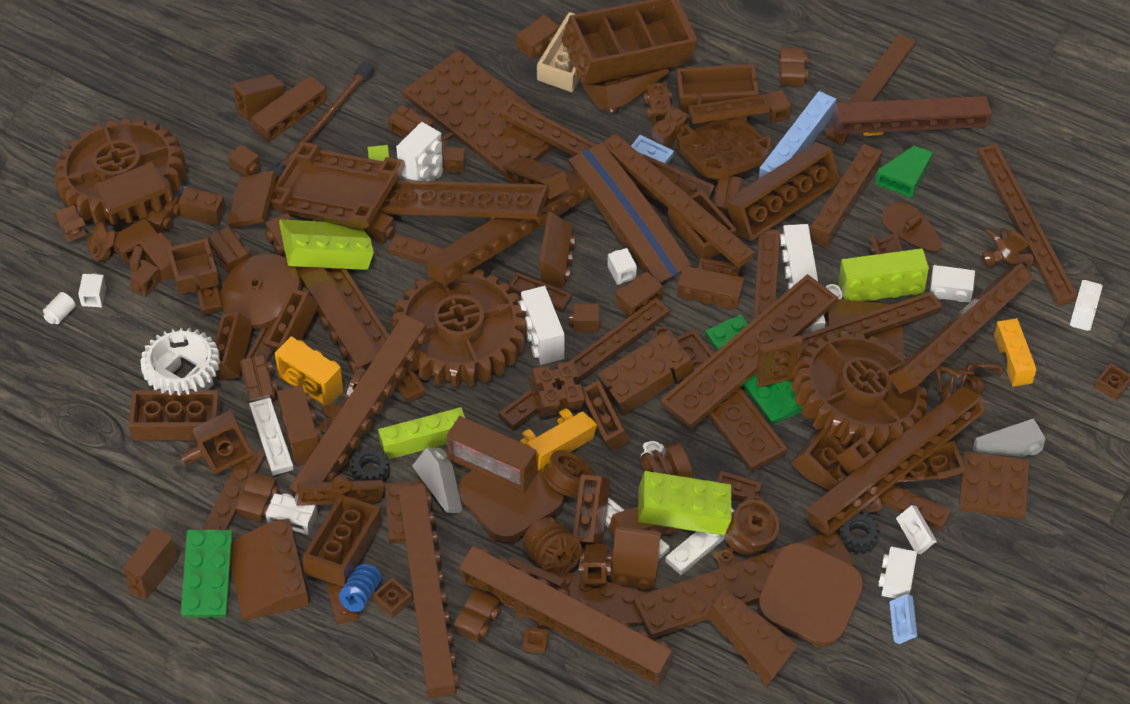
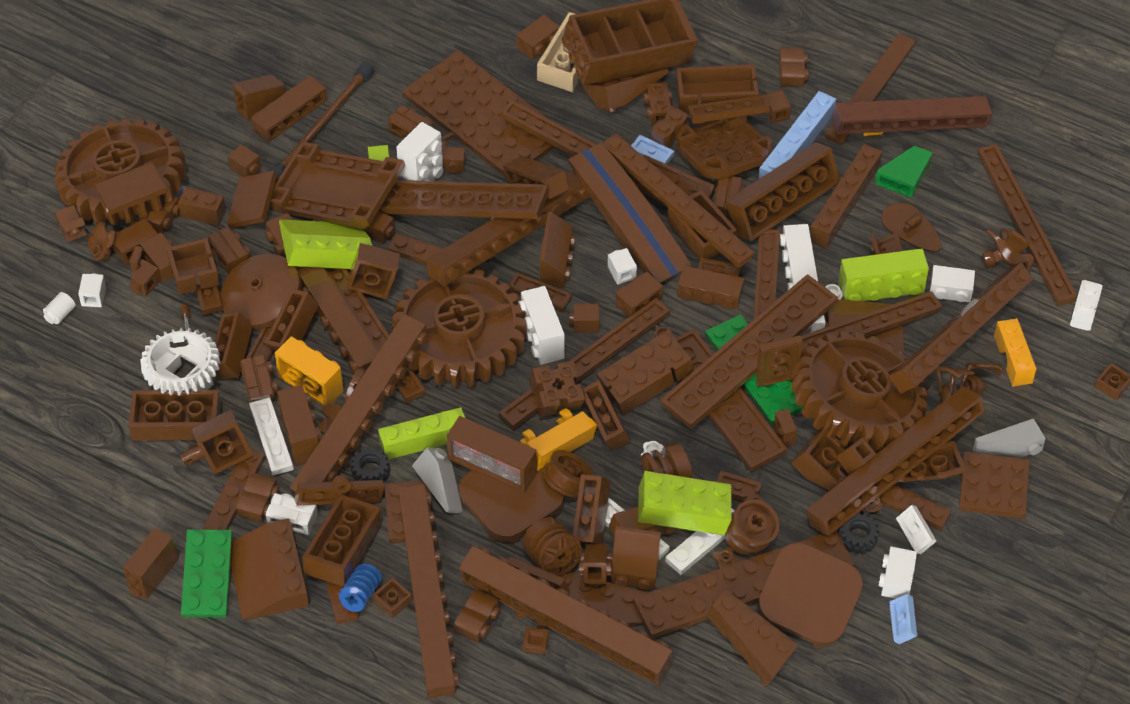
(185, 315): none -> reddish brown piece
(373, 270): none -> reddish brown brick
(785, 427): none -> reddish brown piece

